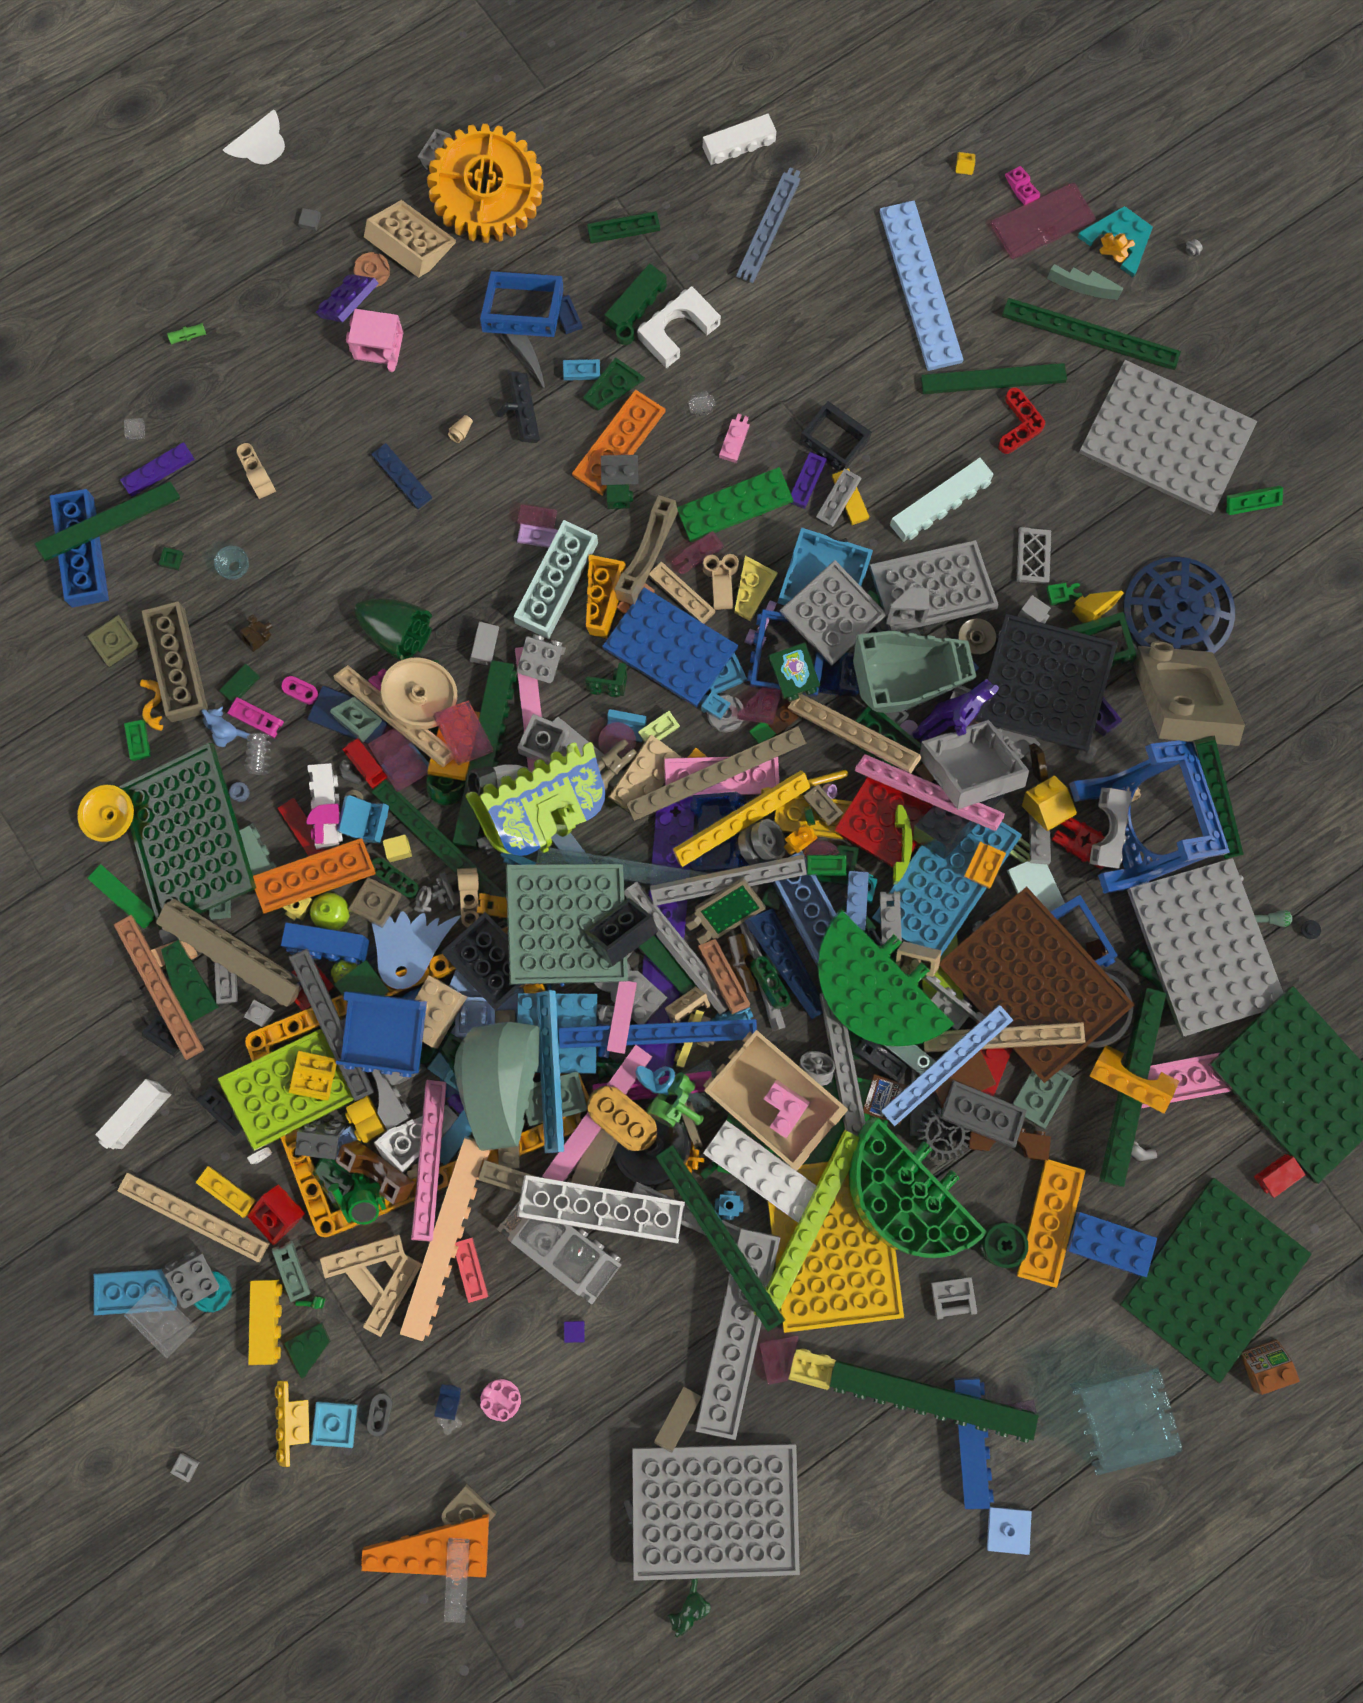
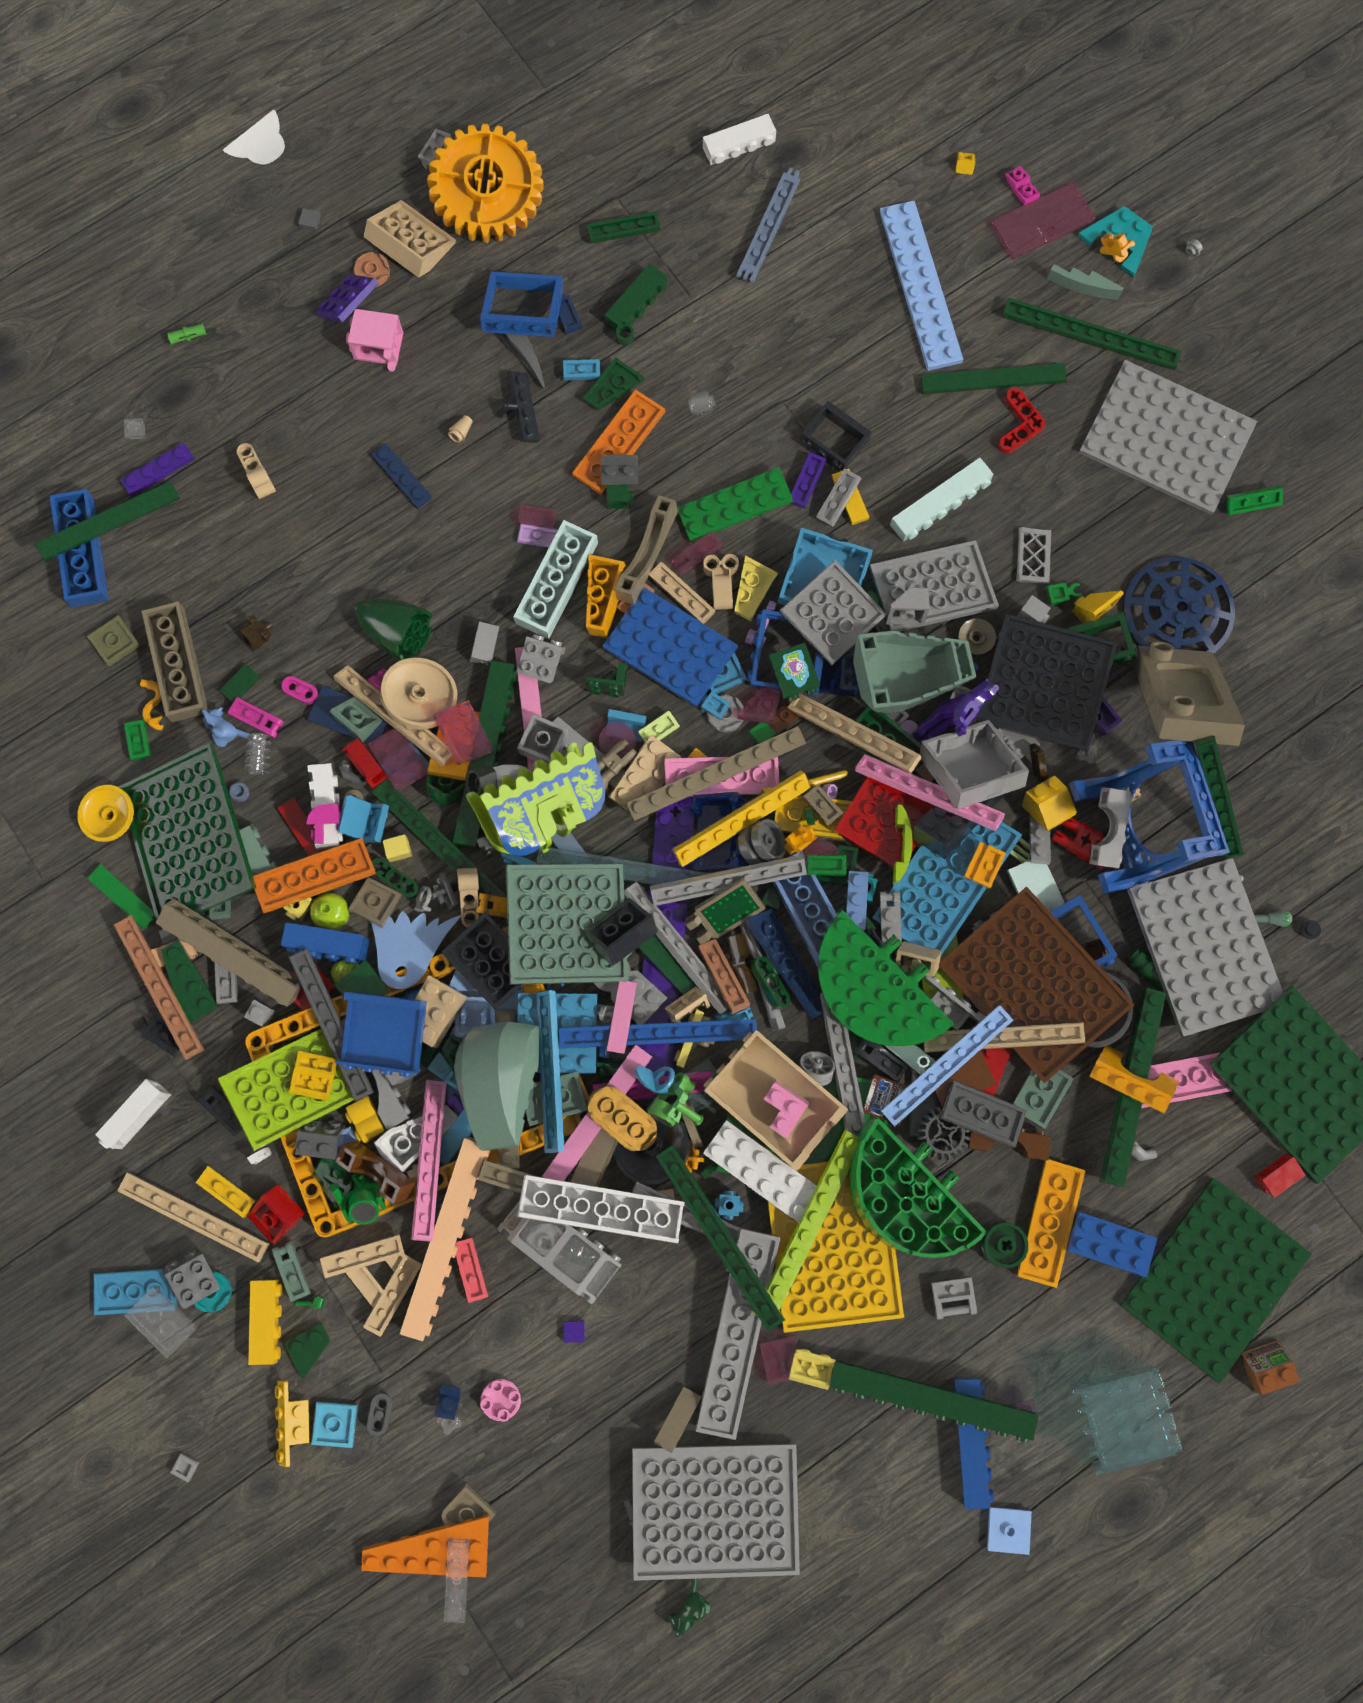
(171, 558): dark green plate -> none
(226, 557): clear light blue piece -> none
(687, 305): white arch -> none
(734, 439): bright pink hinge -> none

